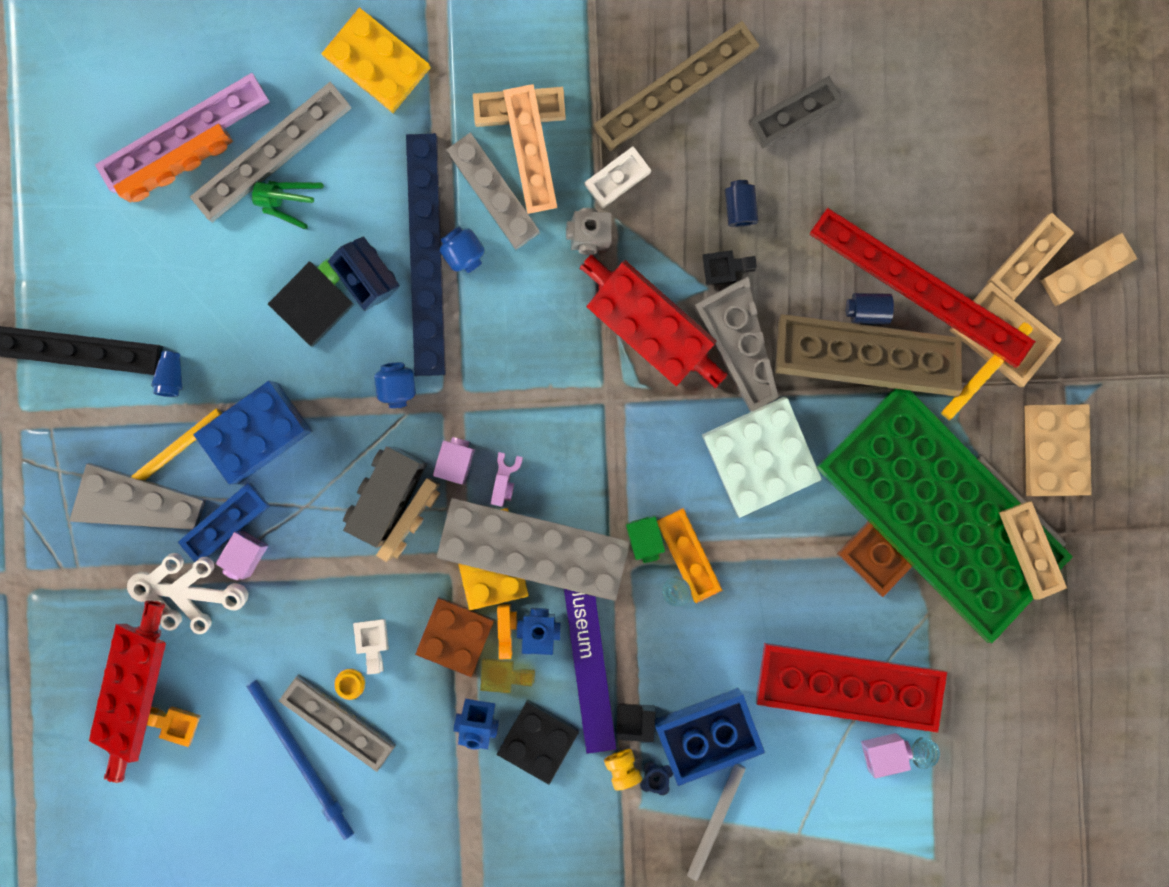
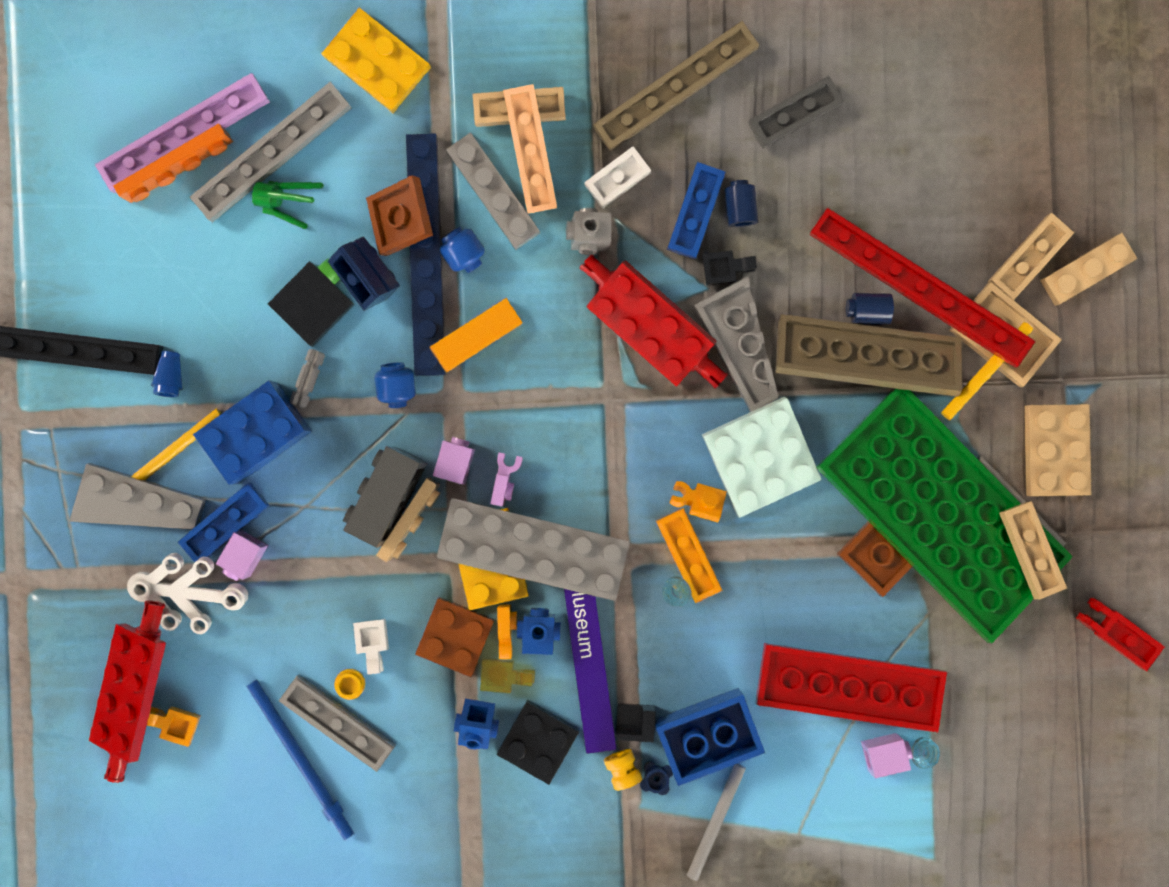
(307, 378): none -> light grey axle
(399, 216): none -> dark orange plate
(475, 335): none -> light orange tile
(645, 539): green brick -> none
(696, 210): none -> blue plate
(703, 501): none -> light orange plate
(1123, 635): none -> red hinge

